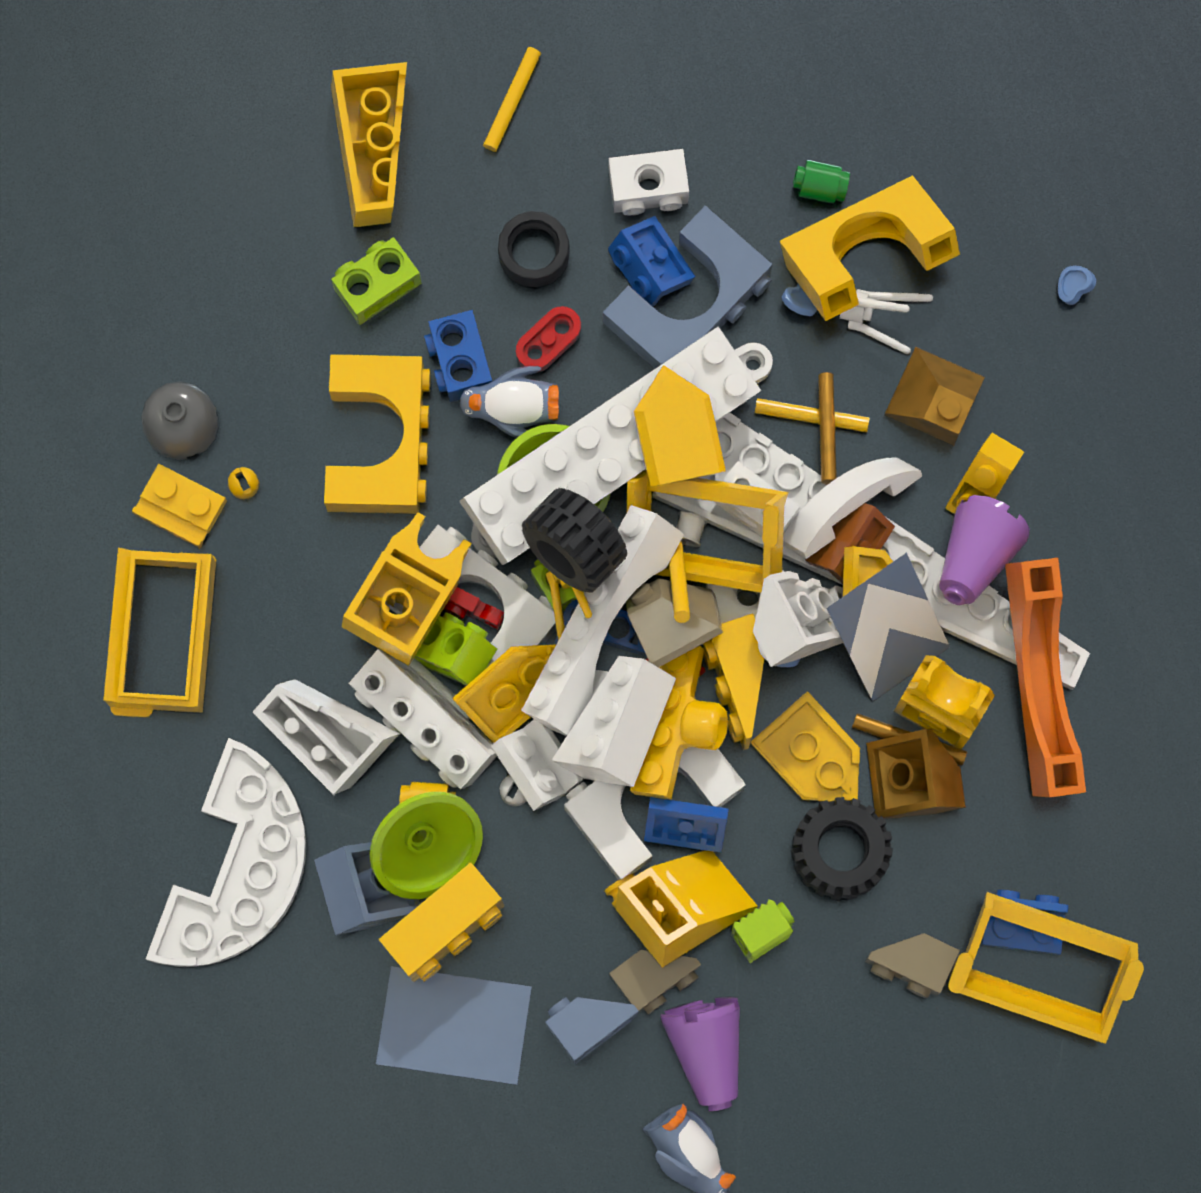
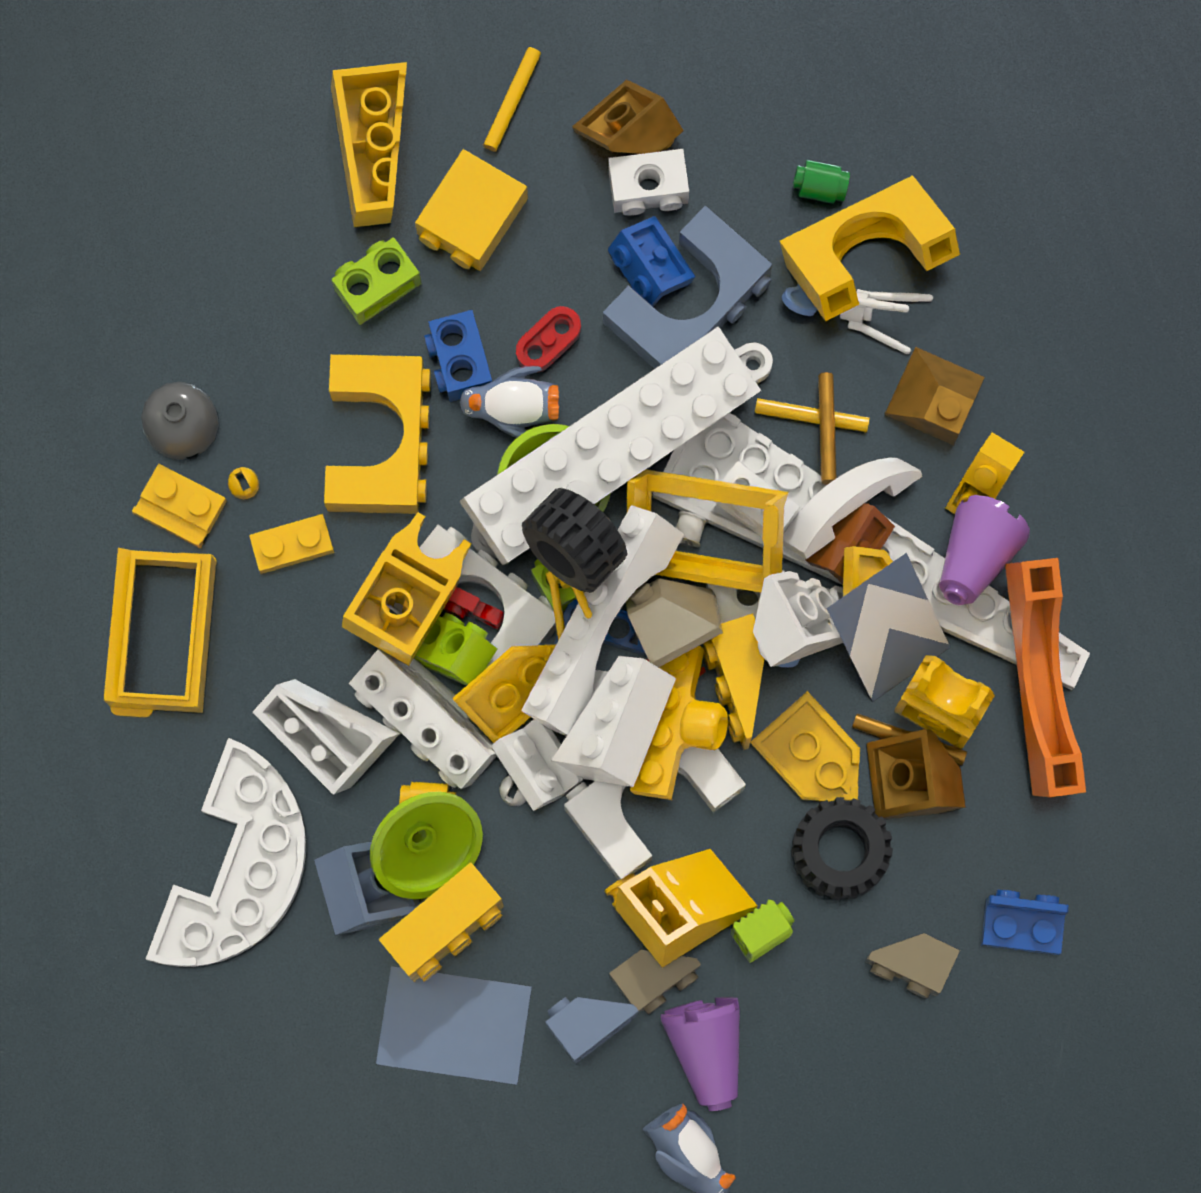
(291, 544): none -> yellow plate
(471, 211): none -> yellow brick
(525, 222): black tyre -> none
(630, 121): none -> pearl gold slope
(677, 431): yellow tile -> none
(679, 586): yellow bar -> none
(686, 824): blue bracket -> none
(1037, 1004): yellow piece -> none
(1074, 283): medium blue piece -> none

